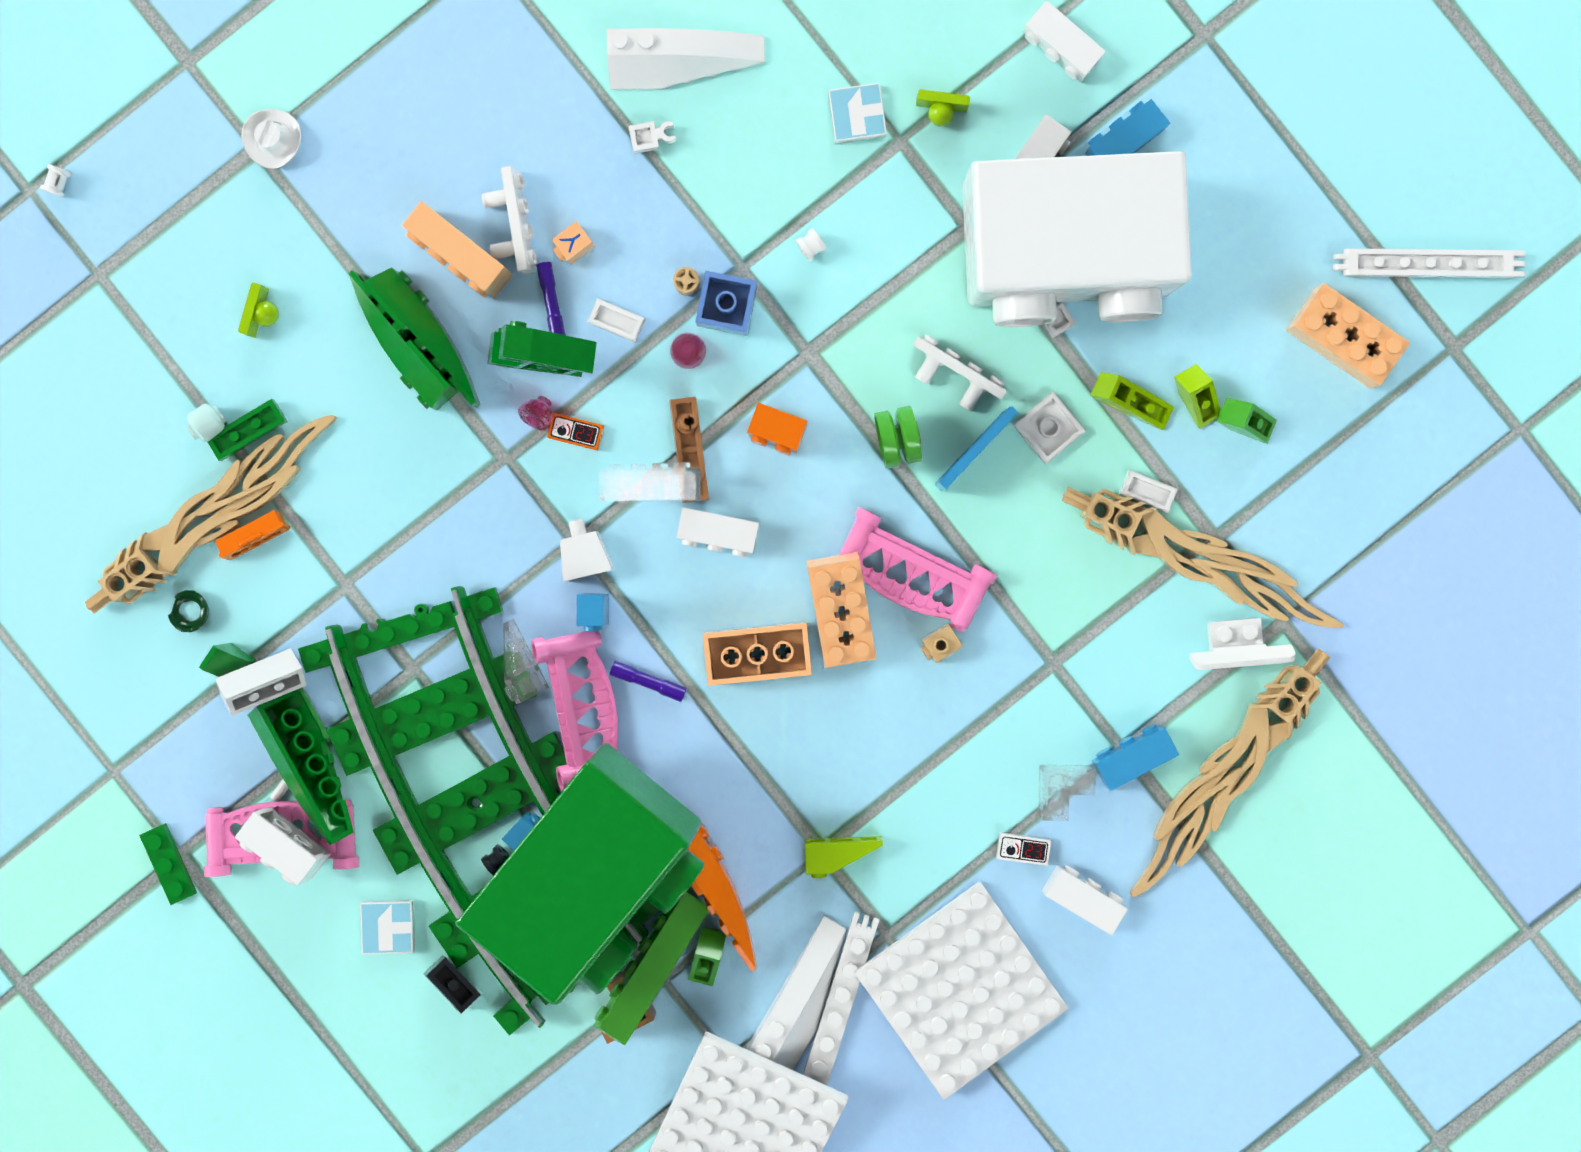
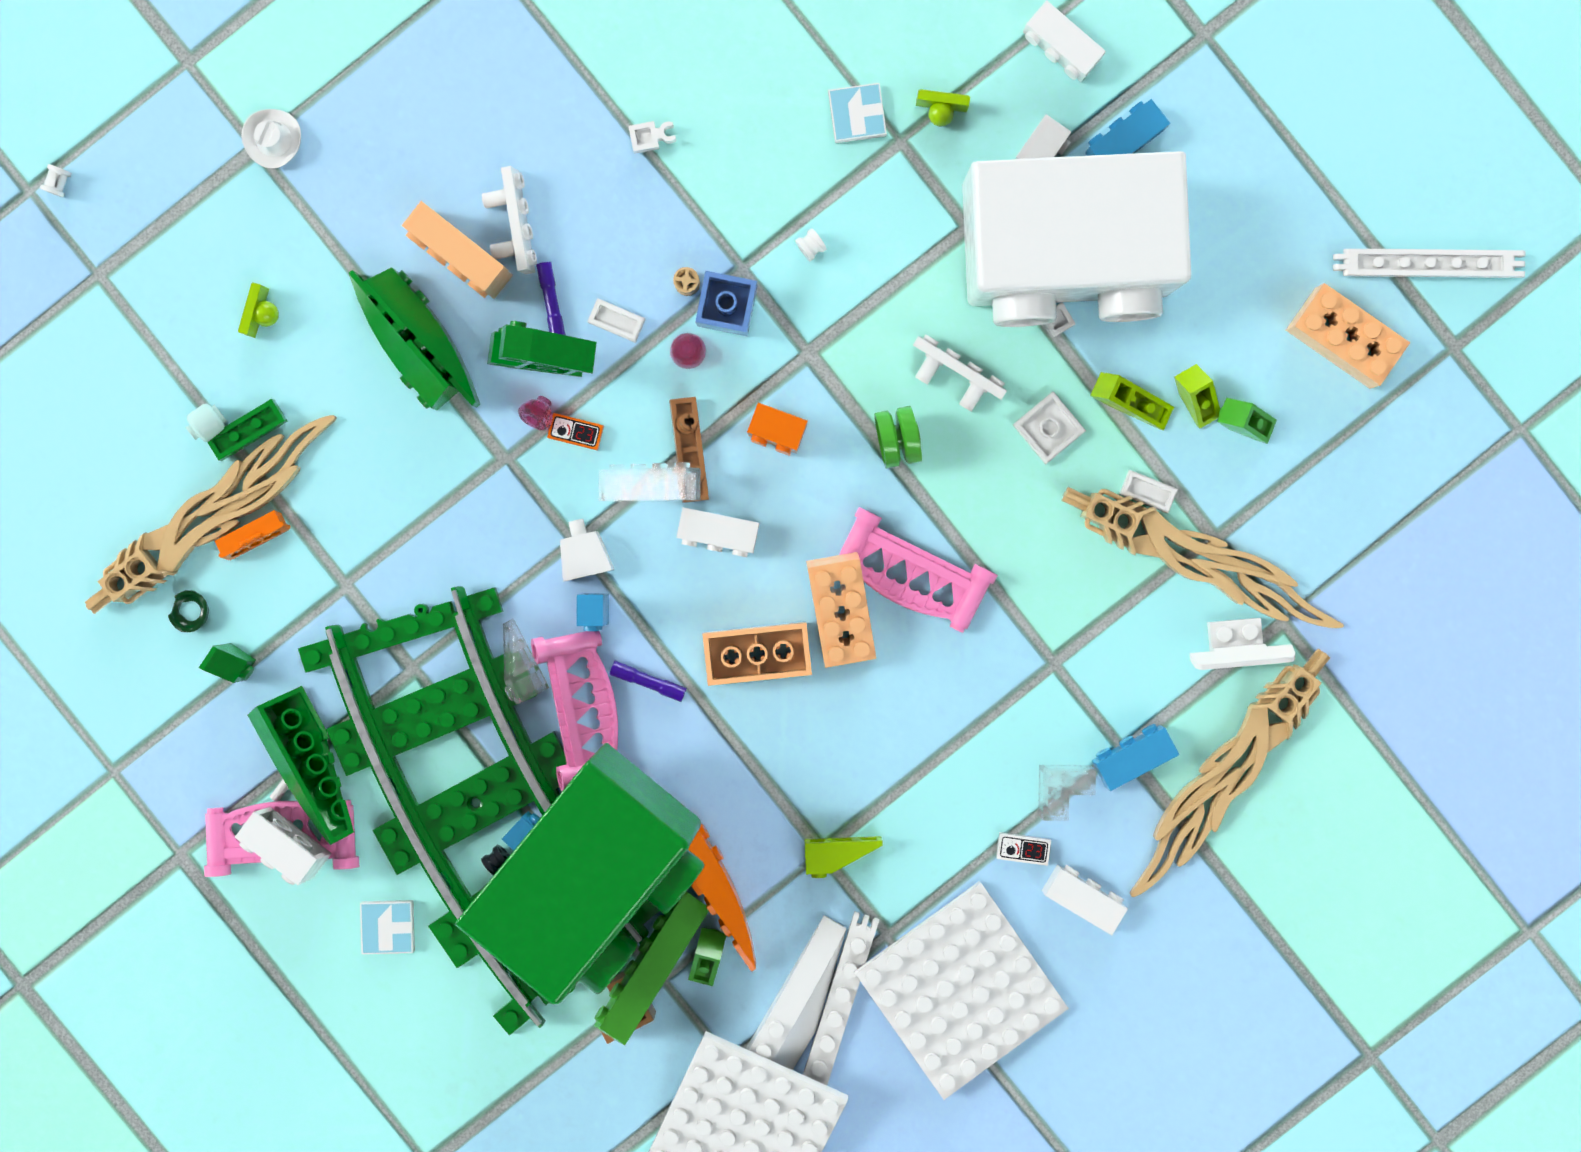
(168, 864): green plate -> none
(261, 682): white brick -> none
(451, 984): black brick -> none
(572, 243): light nougat brick -> none
(675, 56): white wedge -> none
(940, 643): tan brick -> none
(976, 448): dark azure tile -> none

